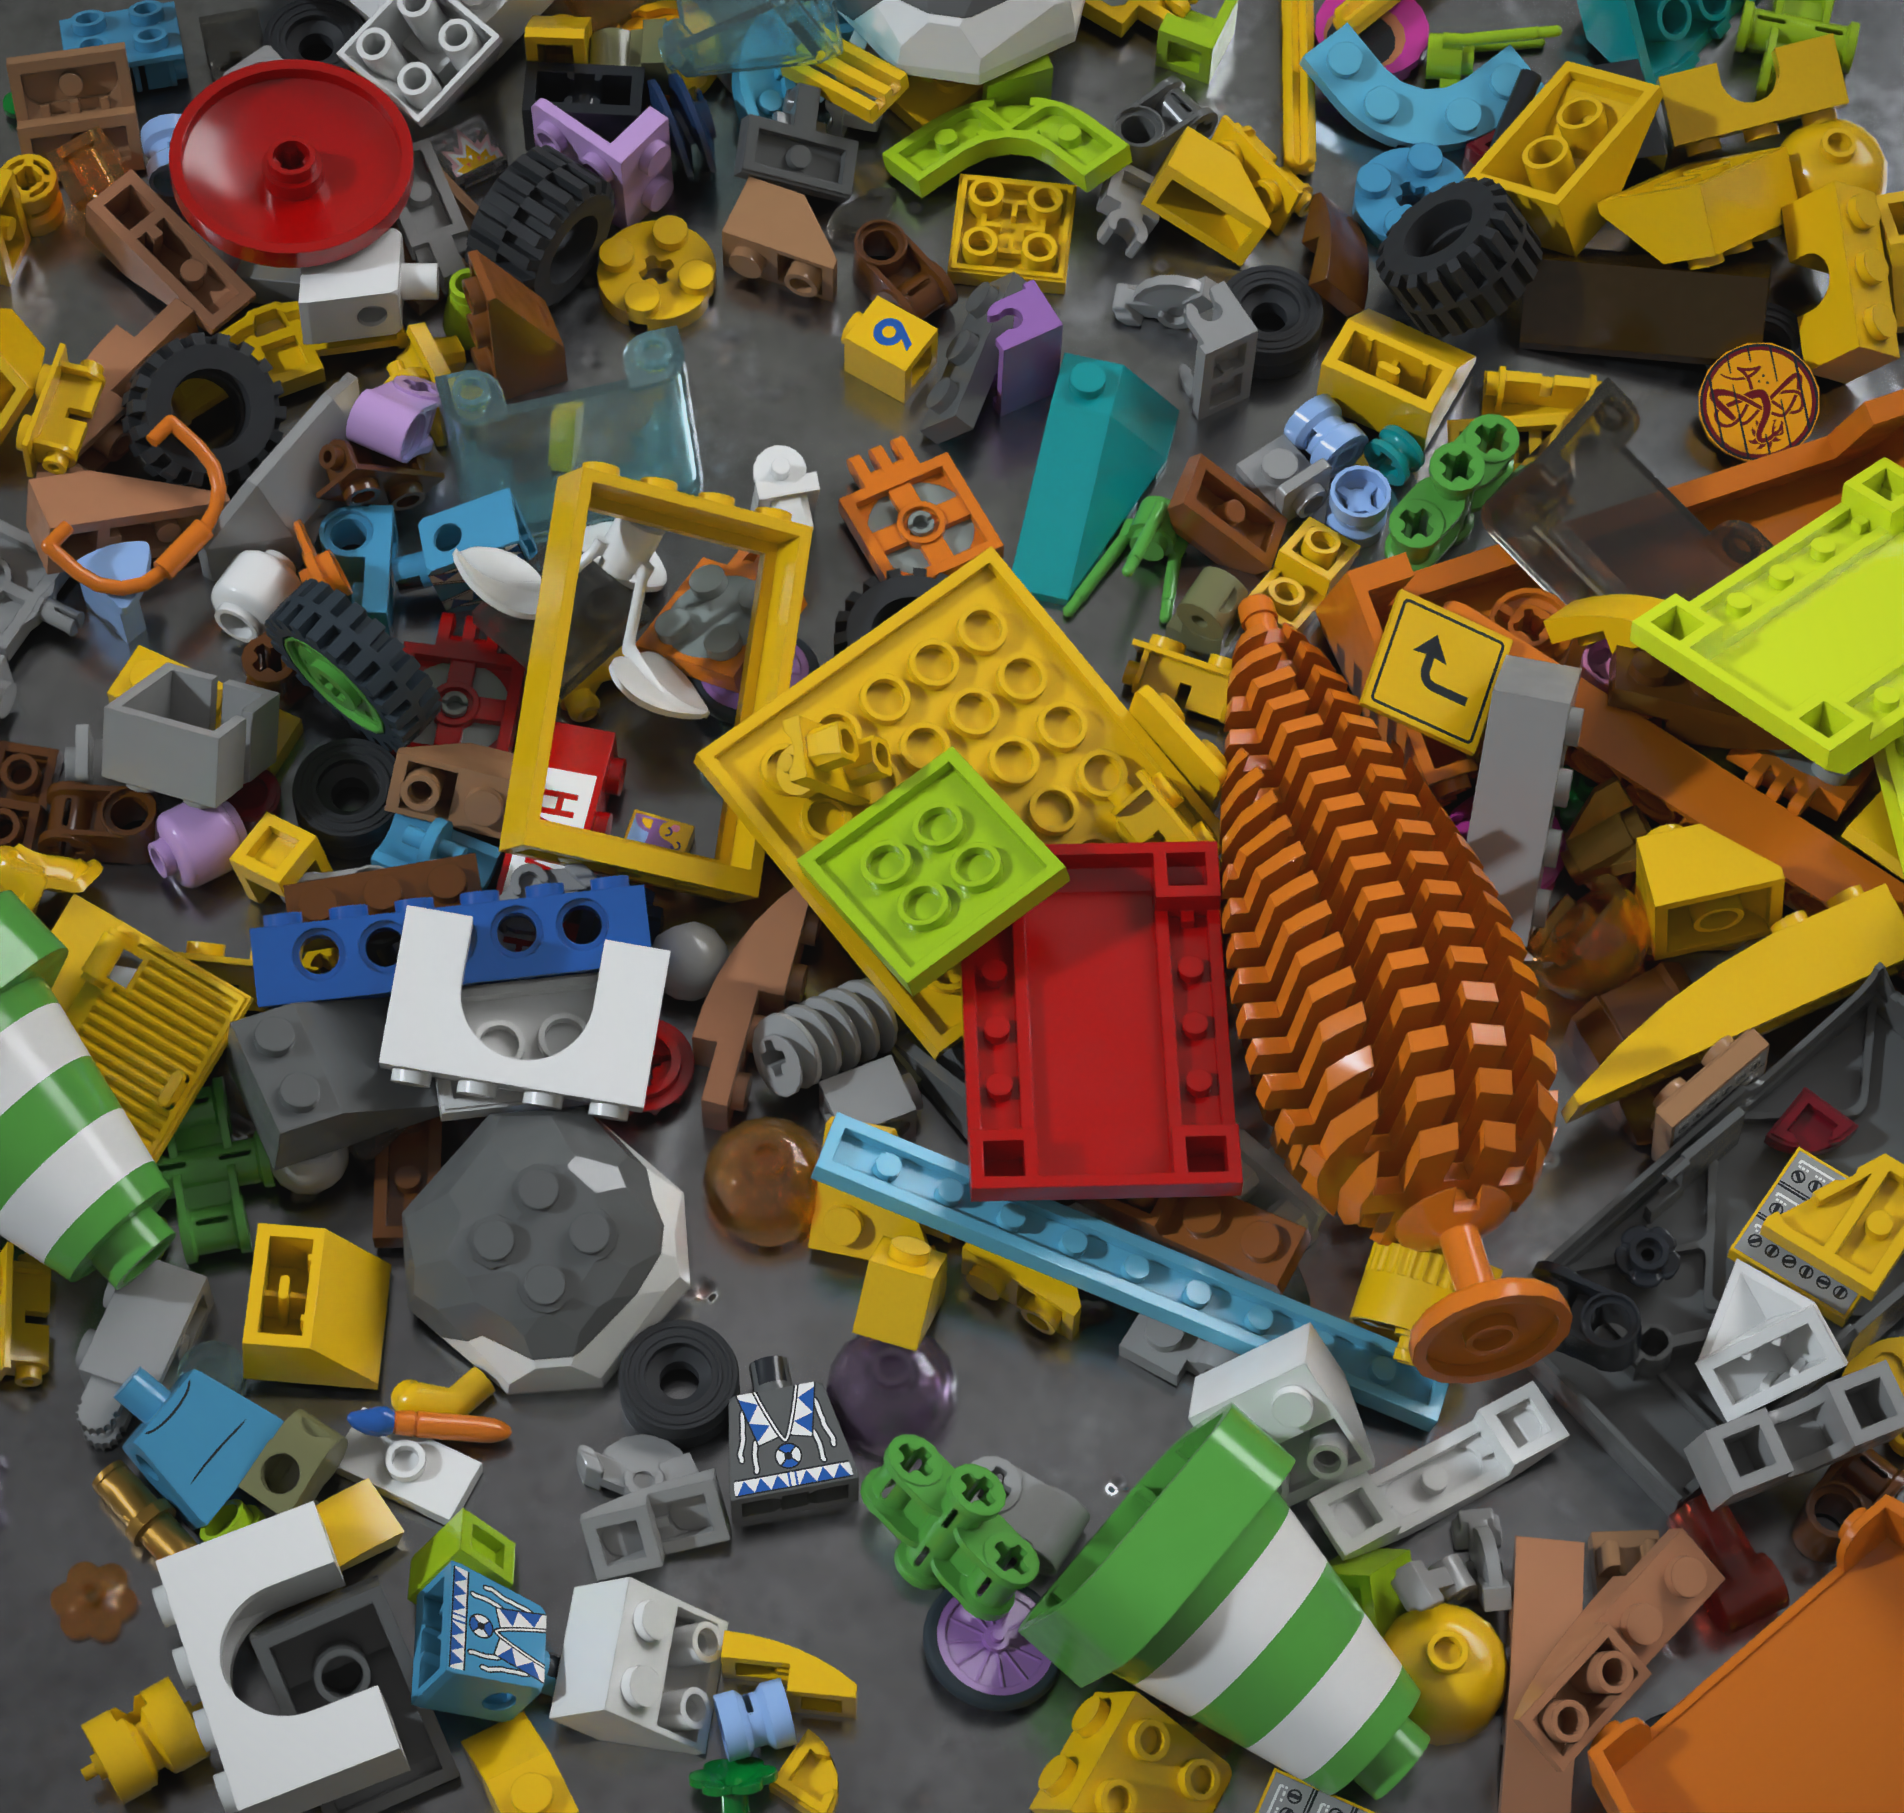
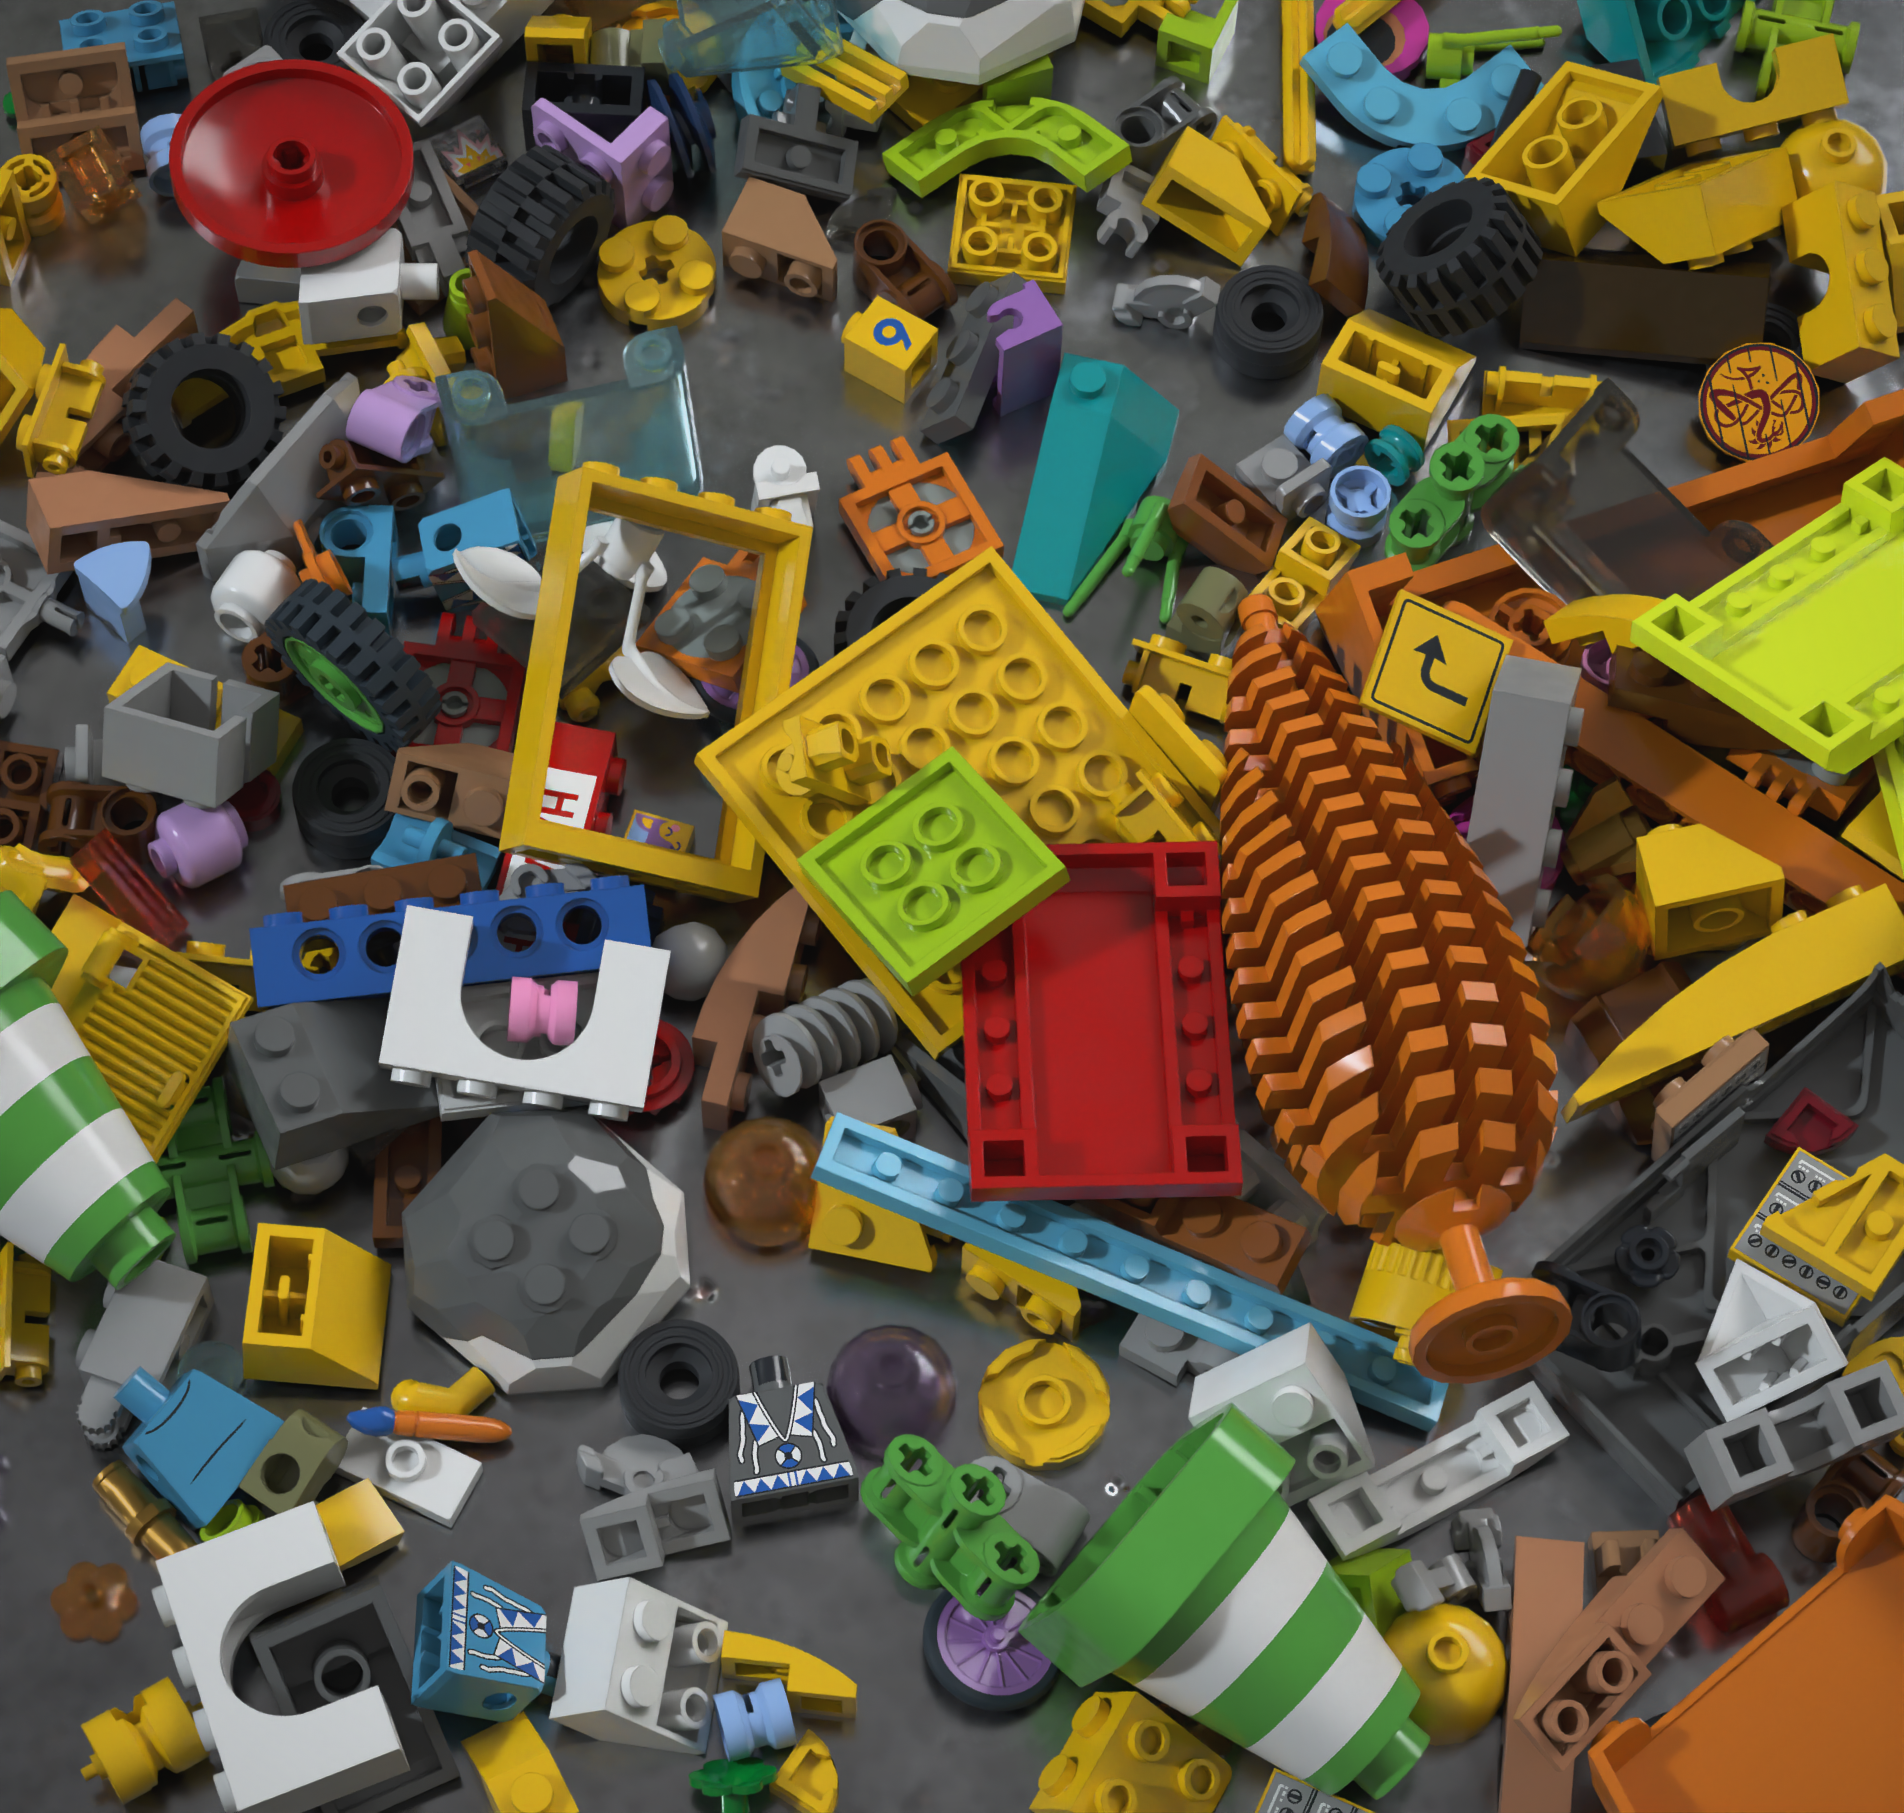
(128, 889): none -> clear red tile
(163, 252): nougat slope -> none
(180, 551): orange piece -> none
(276, 856): yellow panel -> none
(468, 1542): lime panel -> none
(542, 1011): none -> bright pink wheel
(901, 1291): yellow slope -> none
(1043, 1405): none -> yellow tile
(1222, 356): light grey hinge -> none

